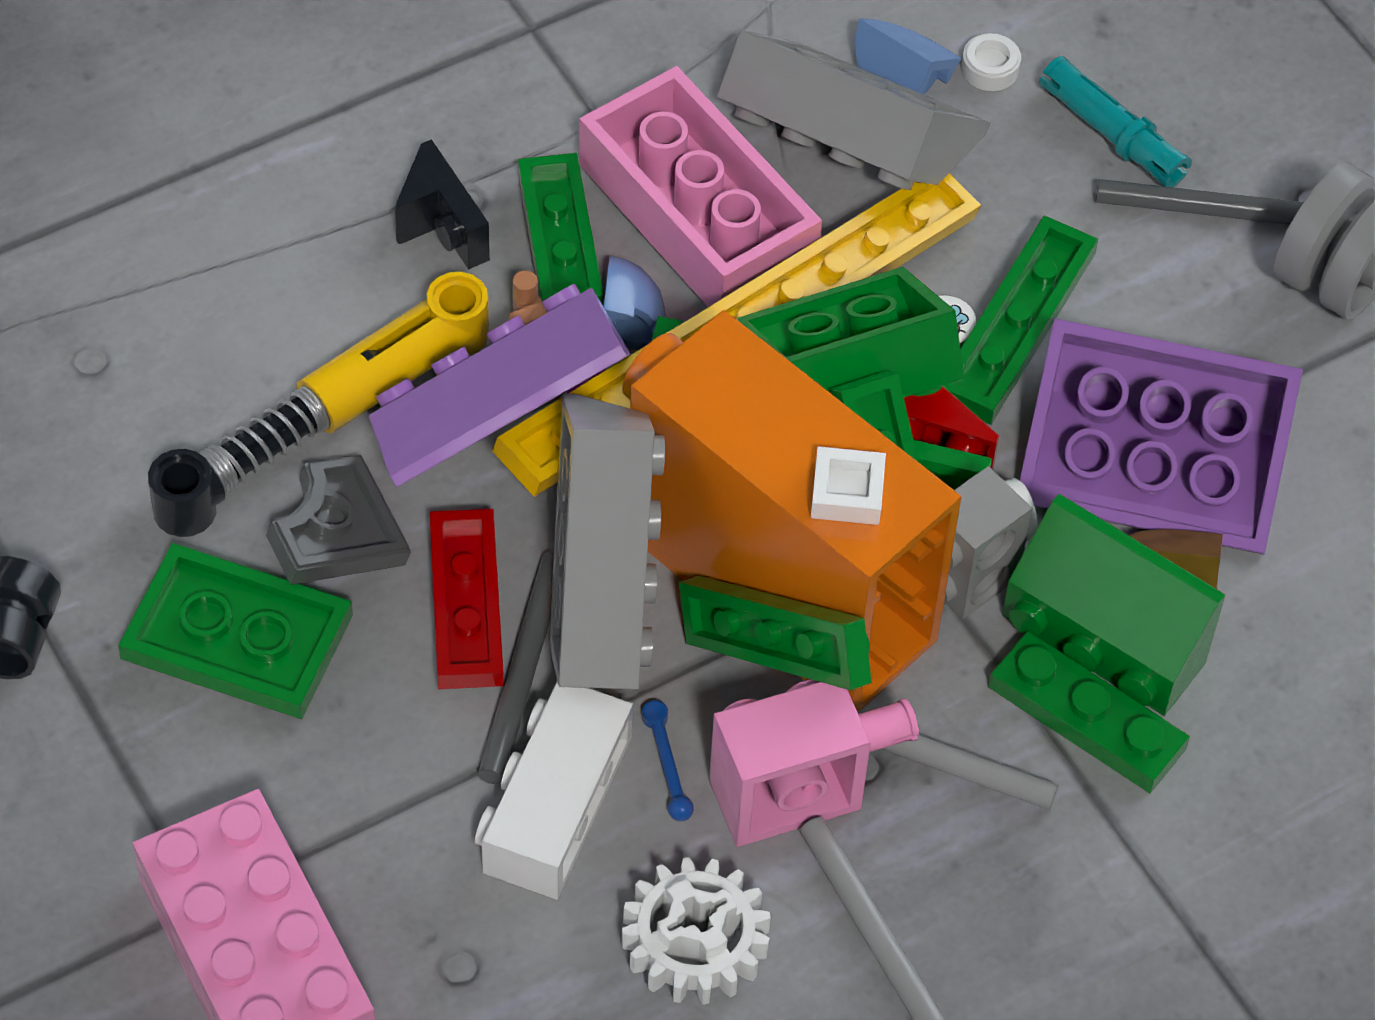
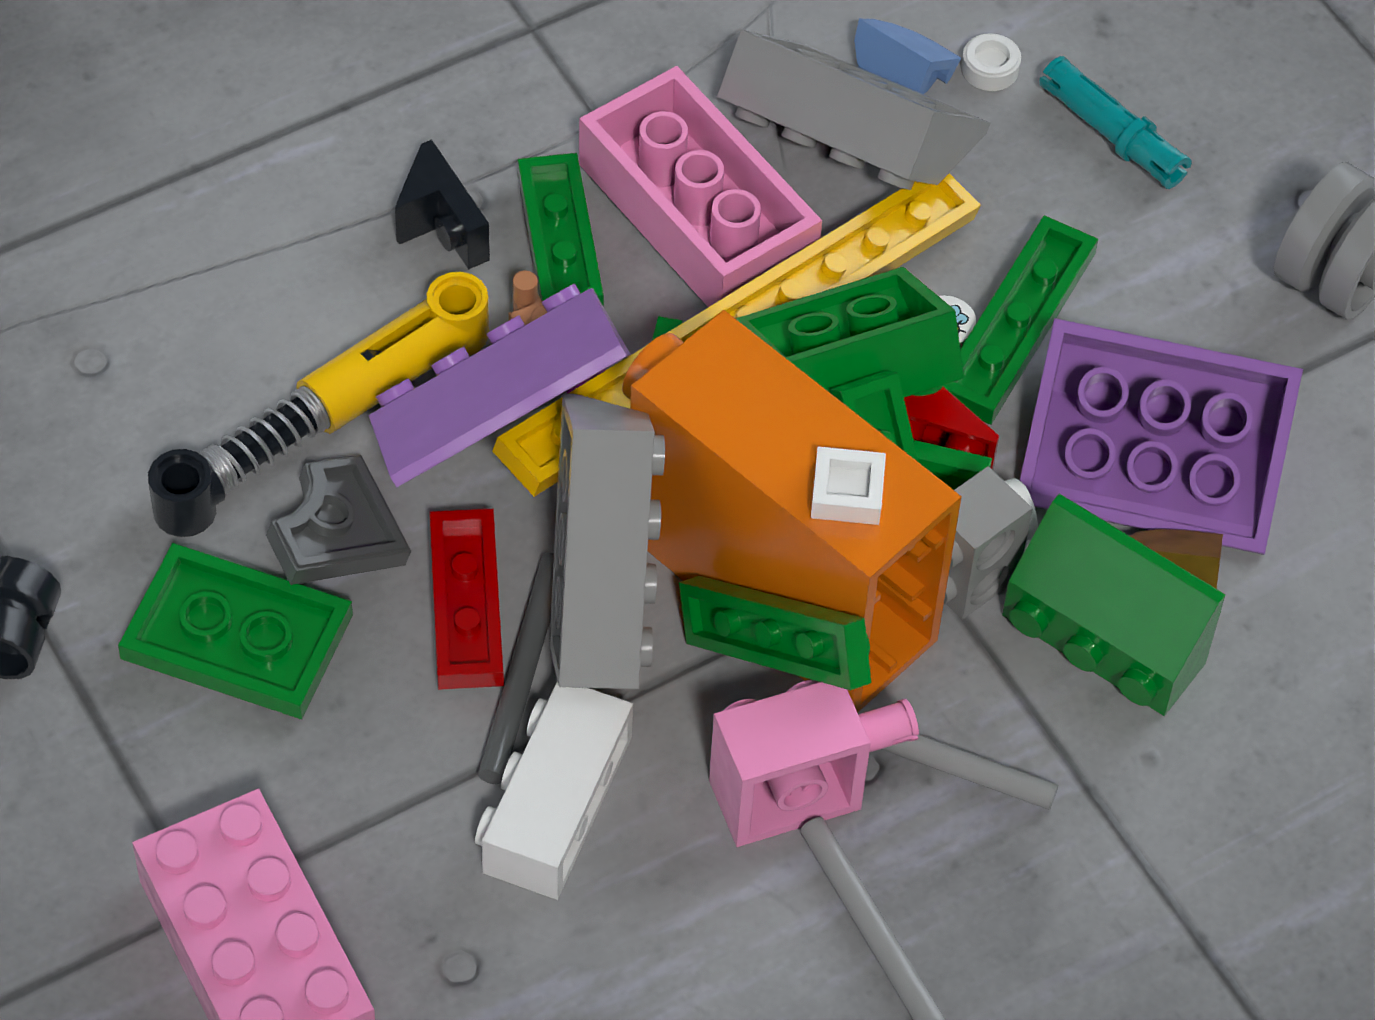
(632, 302): medium blue brick -> none
(655, 717): blue hinge -> none
(693, 937): white gear -> none
(1089, 712): green plate -> none
(1196, 201): dark grey bar -> none

